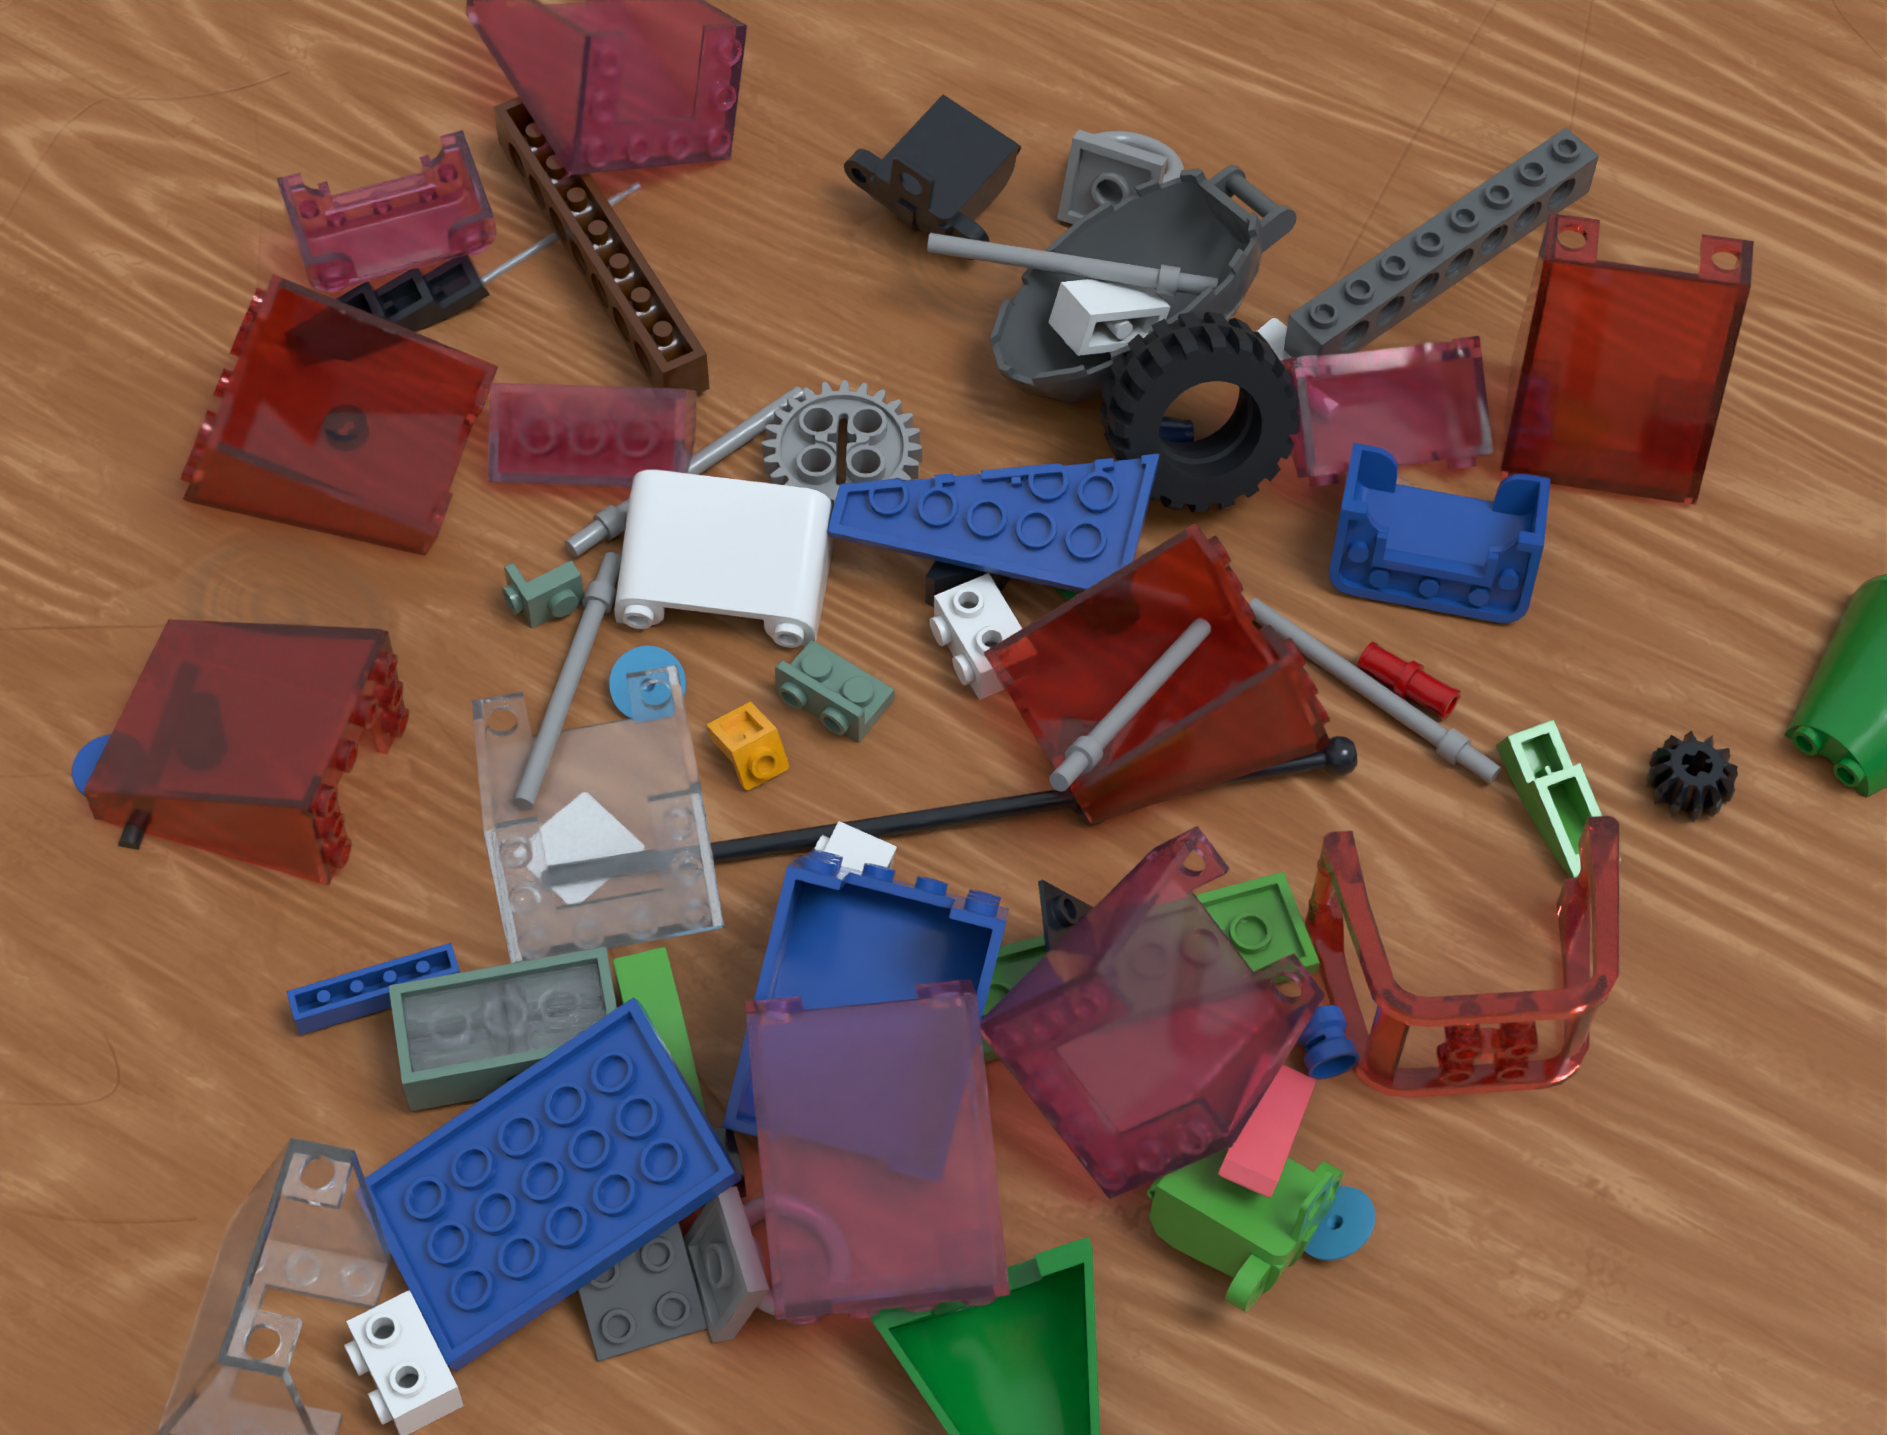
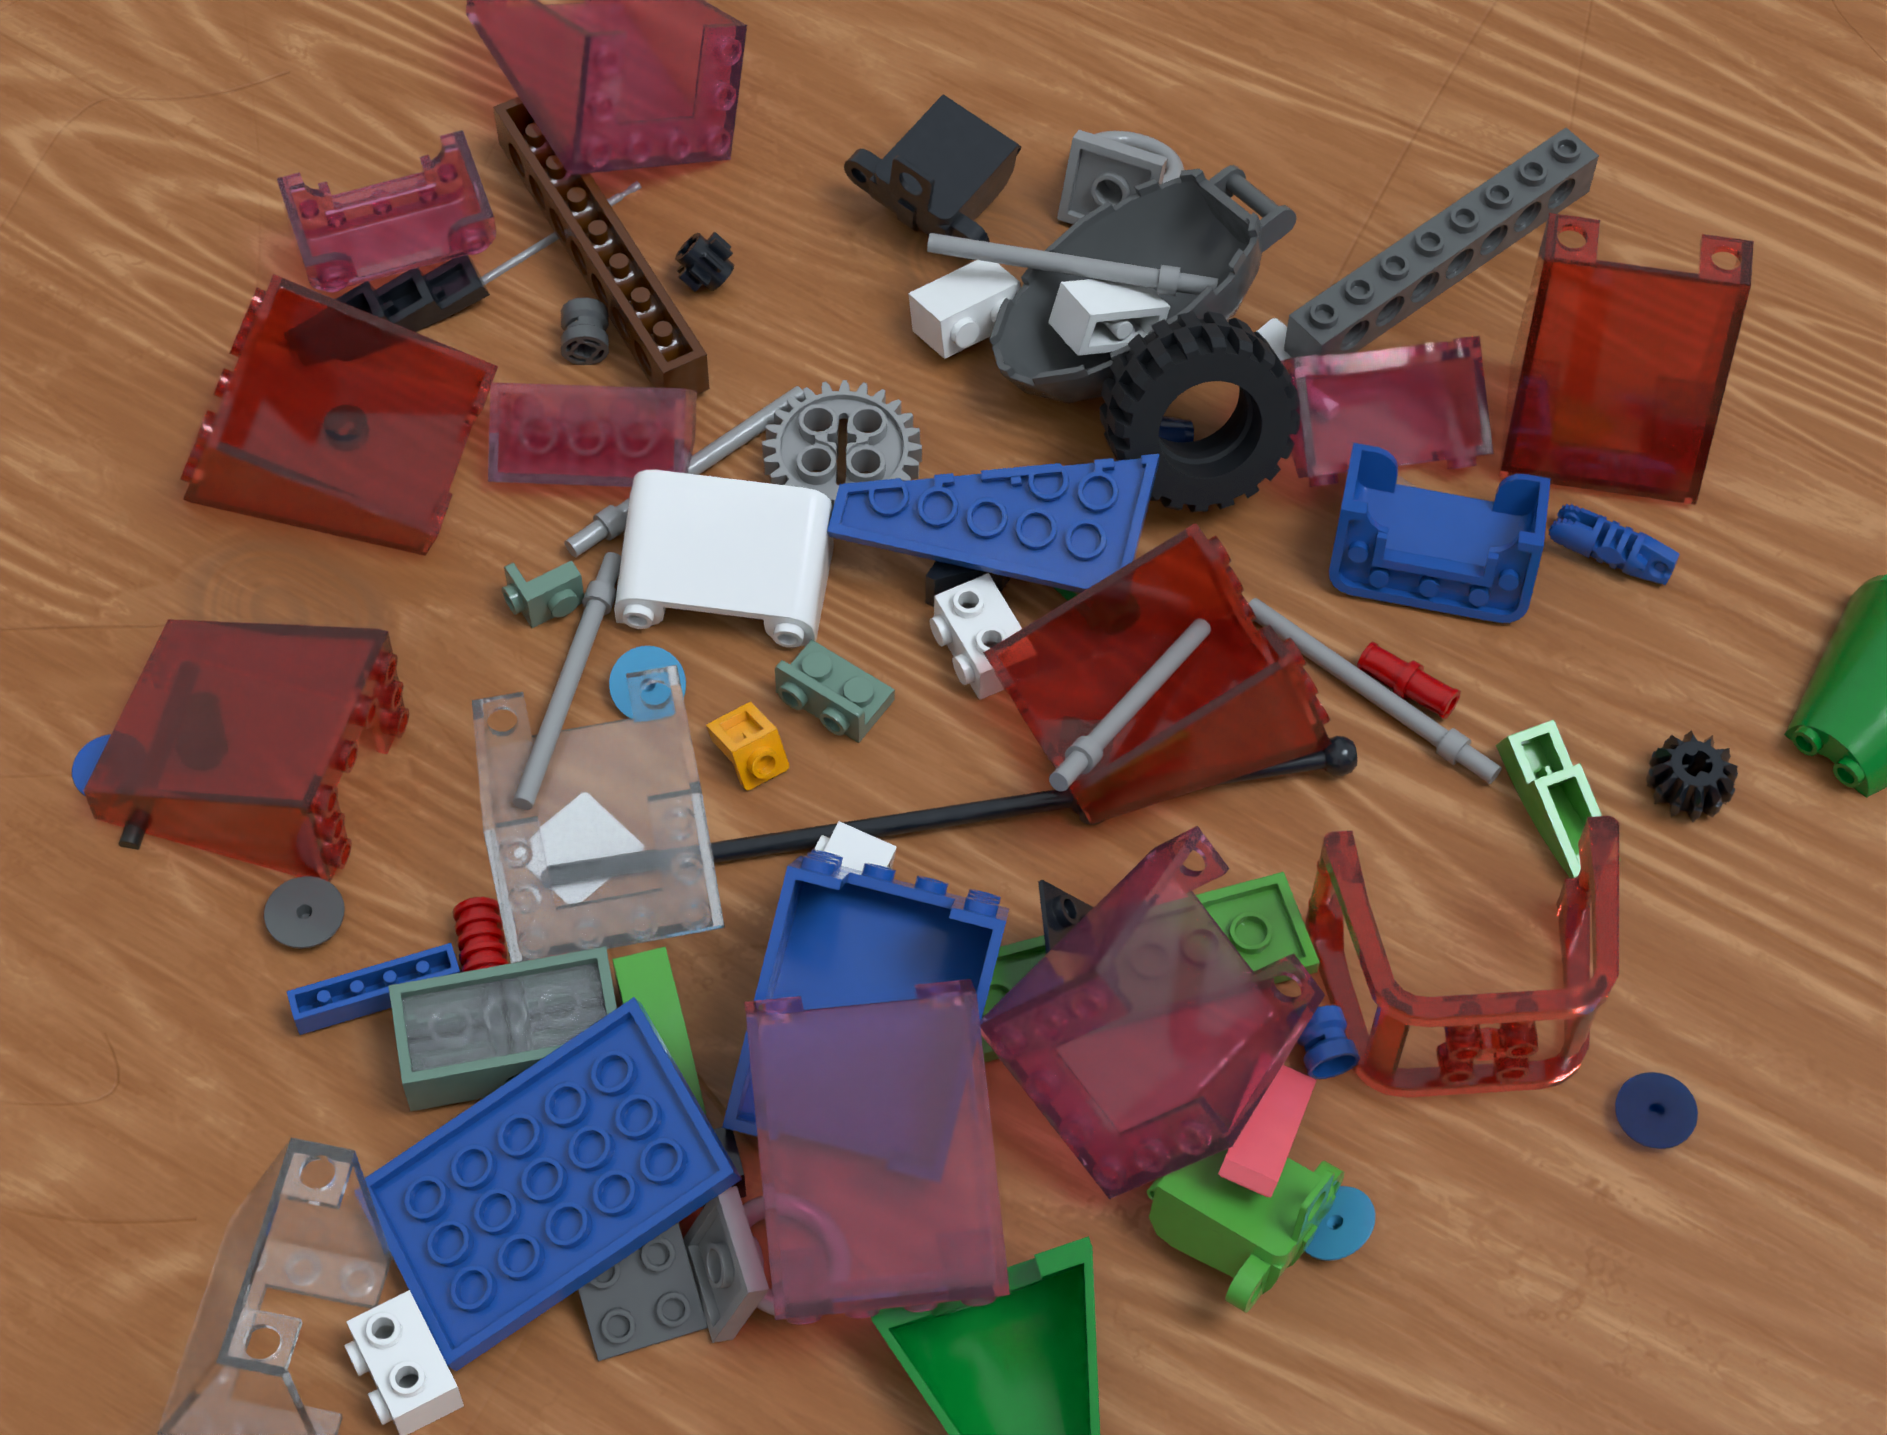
(304, 912): none -> dark grey piece
(479, 934): none -> red piece
(585, 339): none -> dark grey wheel
(704, 261): none -> black gear
(961, 306): none -> white brick
(1613, 544): none -> blue hinge
(1656, 1110): none -> clear blue piece

